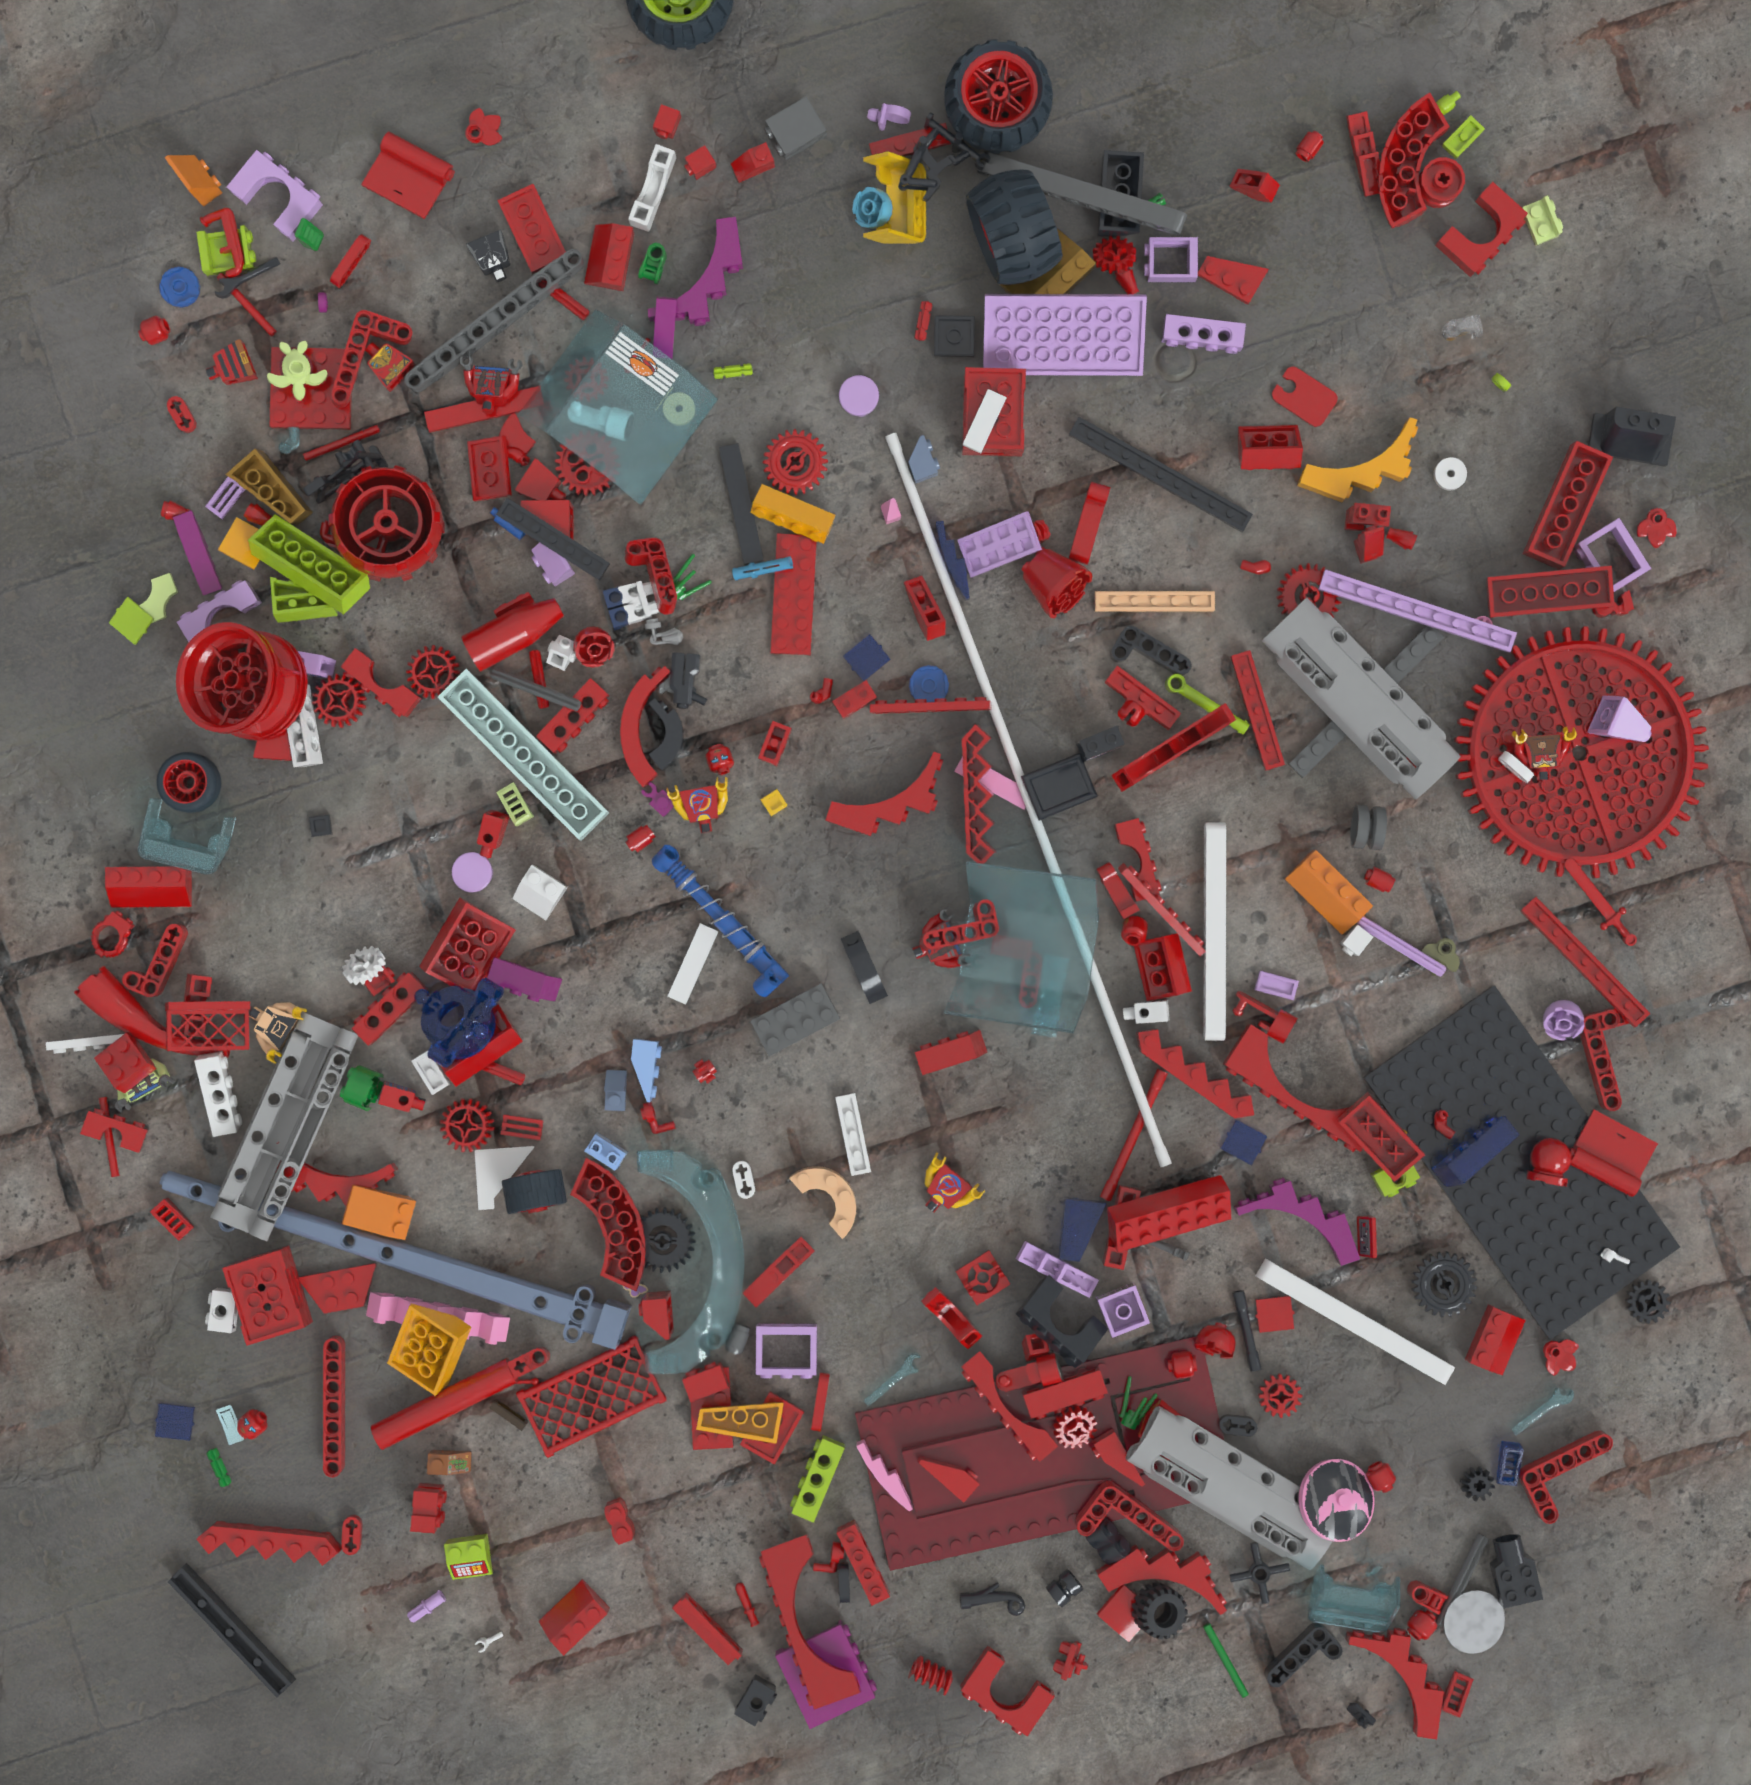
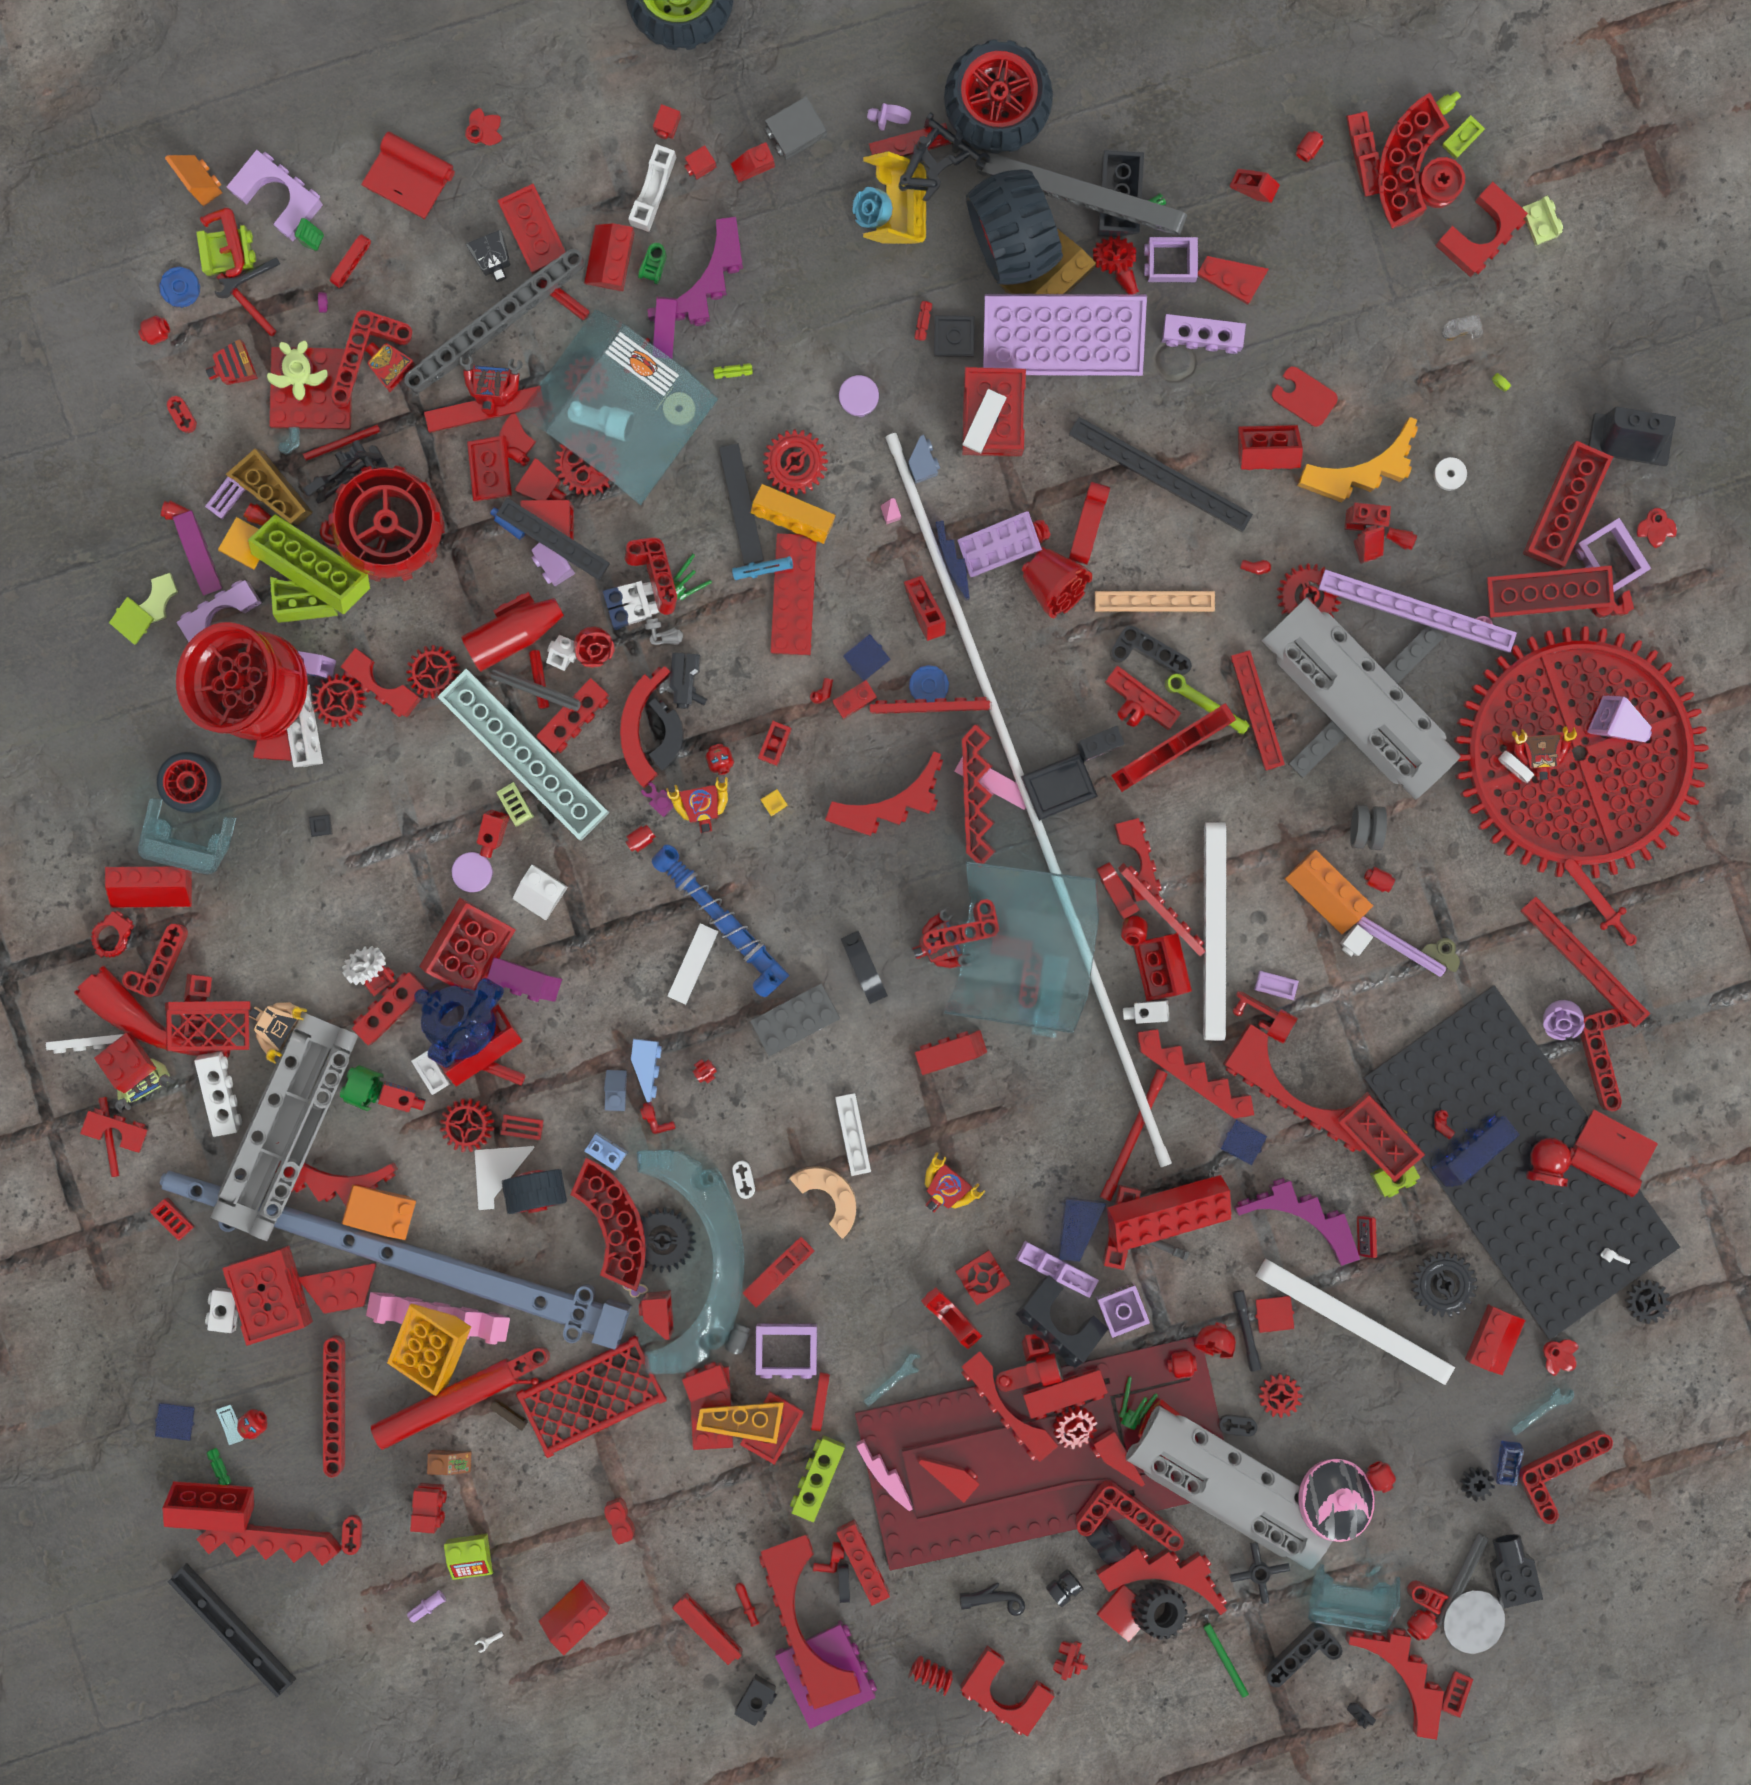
(208, 1507): none -> red brick

